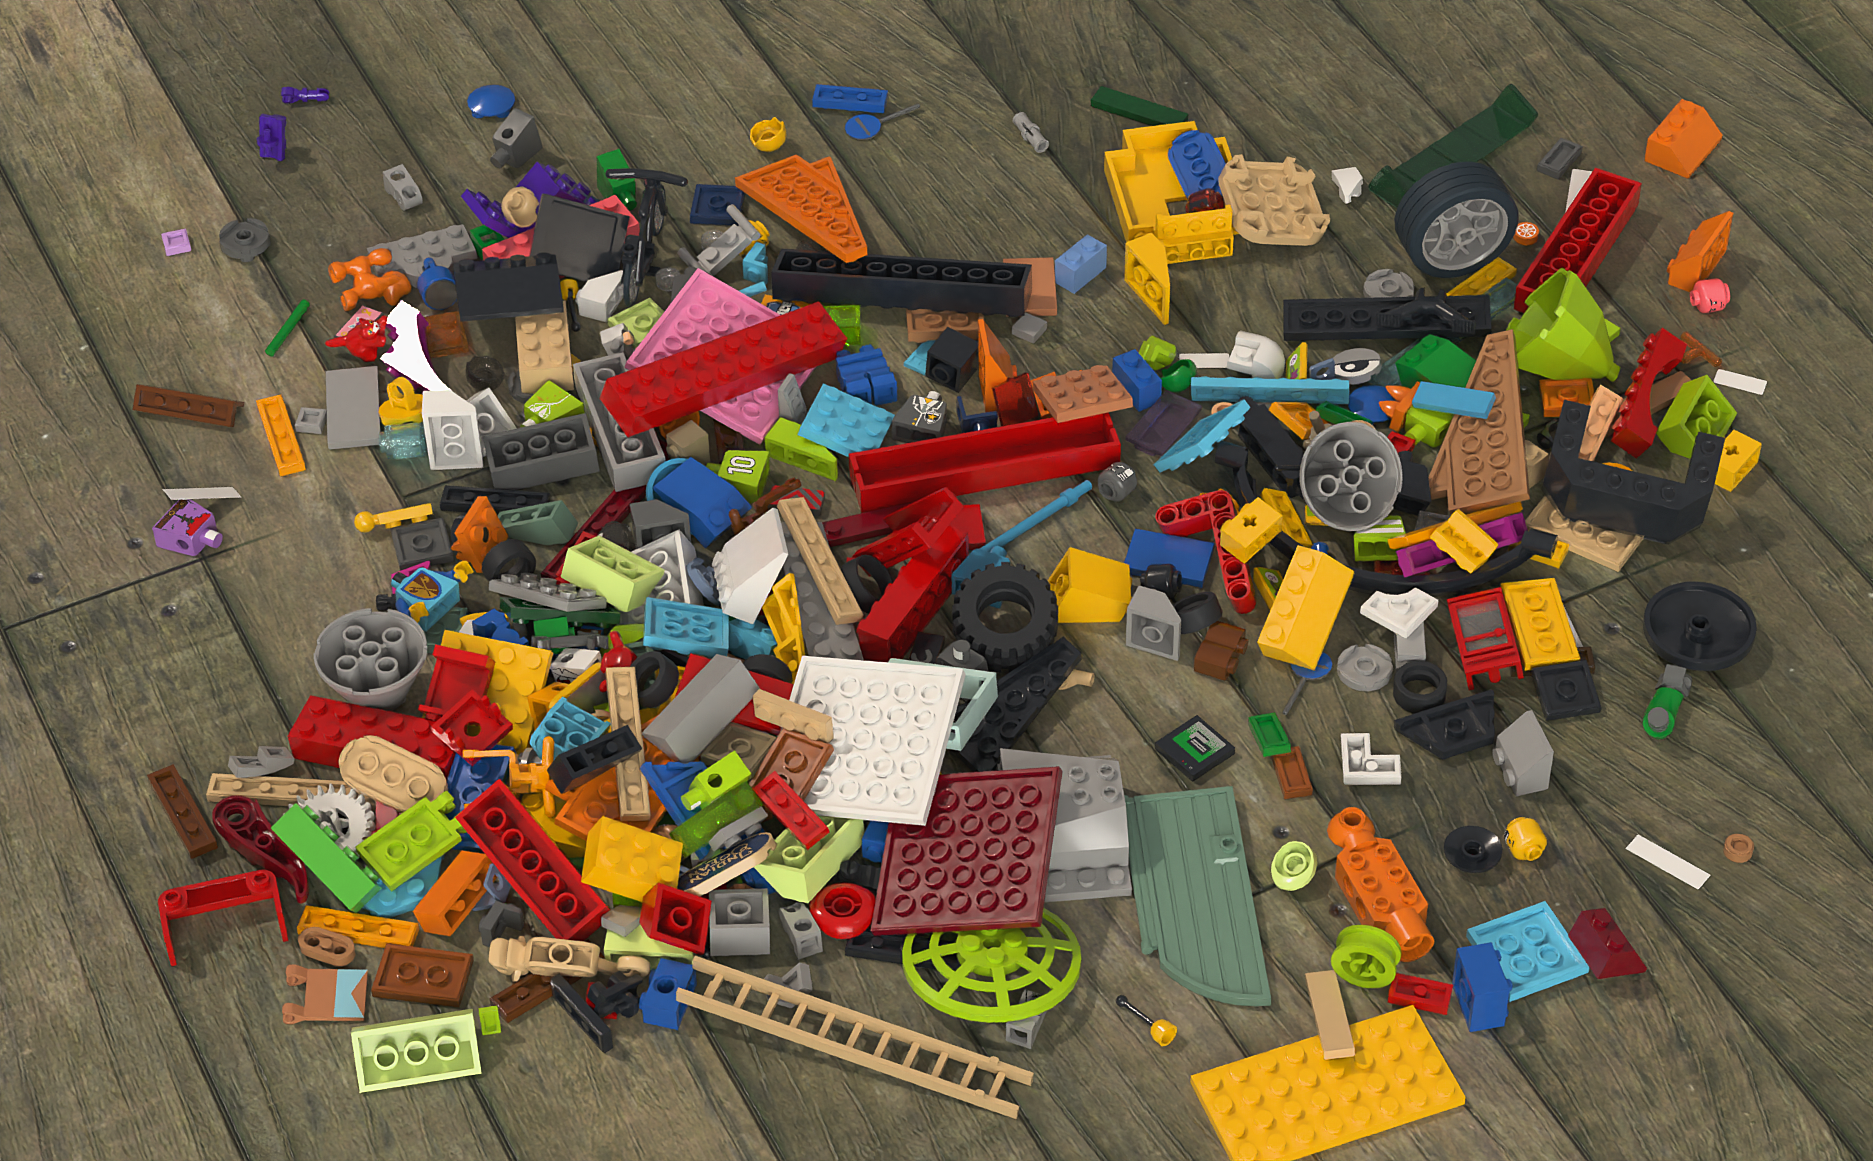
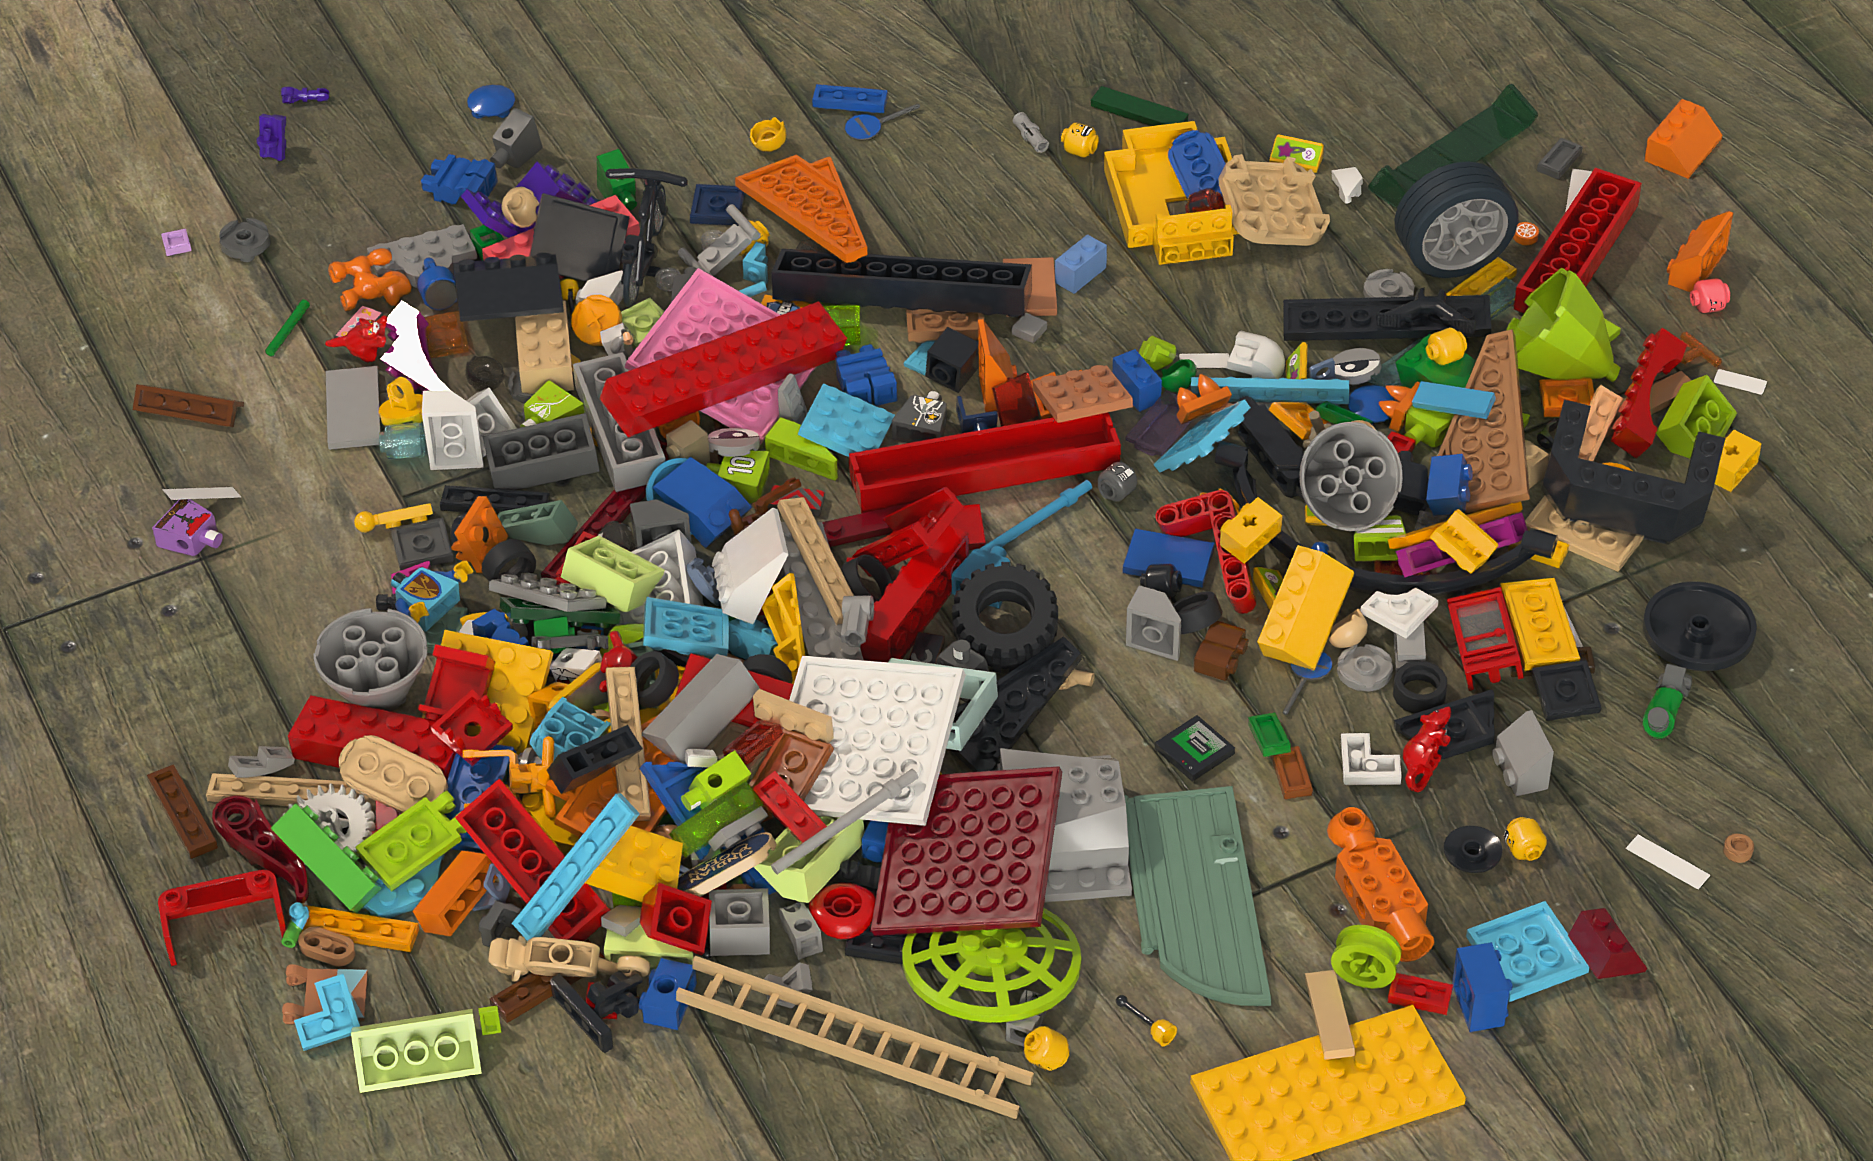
(280, 435): light orange tile -> none
(296, 924): none -> arm
(311, 420): light grey tile -> none
(335, 1019): none -> medium azure plate
(402, 190): light grey leg -> none
(422, 975): dark orange tile -> none
(457, 175): none -> blue hips
(576, 867): none -> medium azure tile
(594, 316): none -> light orange tile
(700, 757): none -> white tile
(733, 441): none -> light grey tile
(754, 740): none -> clear red plate
(856, 614): none -> light grey piece
(889, 791): none -> light grey bar
(1046, 1048): none -> yellow head
(1080, 139): none -> yellow head
(1090, 588): yellow slope -> none
(1148, 273): yellow slope -> none
(1211, 399): none -> orange tile
(1290, 520): yellow tile -> none
(1293, 866): yellowish green hat -> none
(1307, 153): none -> slope
(1349, 630): none -> tan hair
(1421, 751): none -> red animal
(1446, 346): none -> yellow head
(1448, 484): none -> blue brick

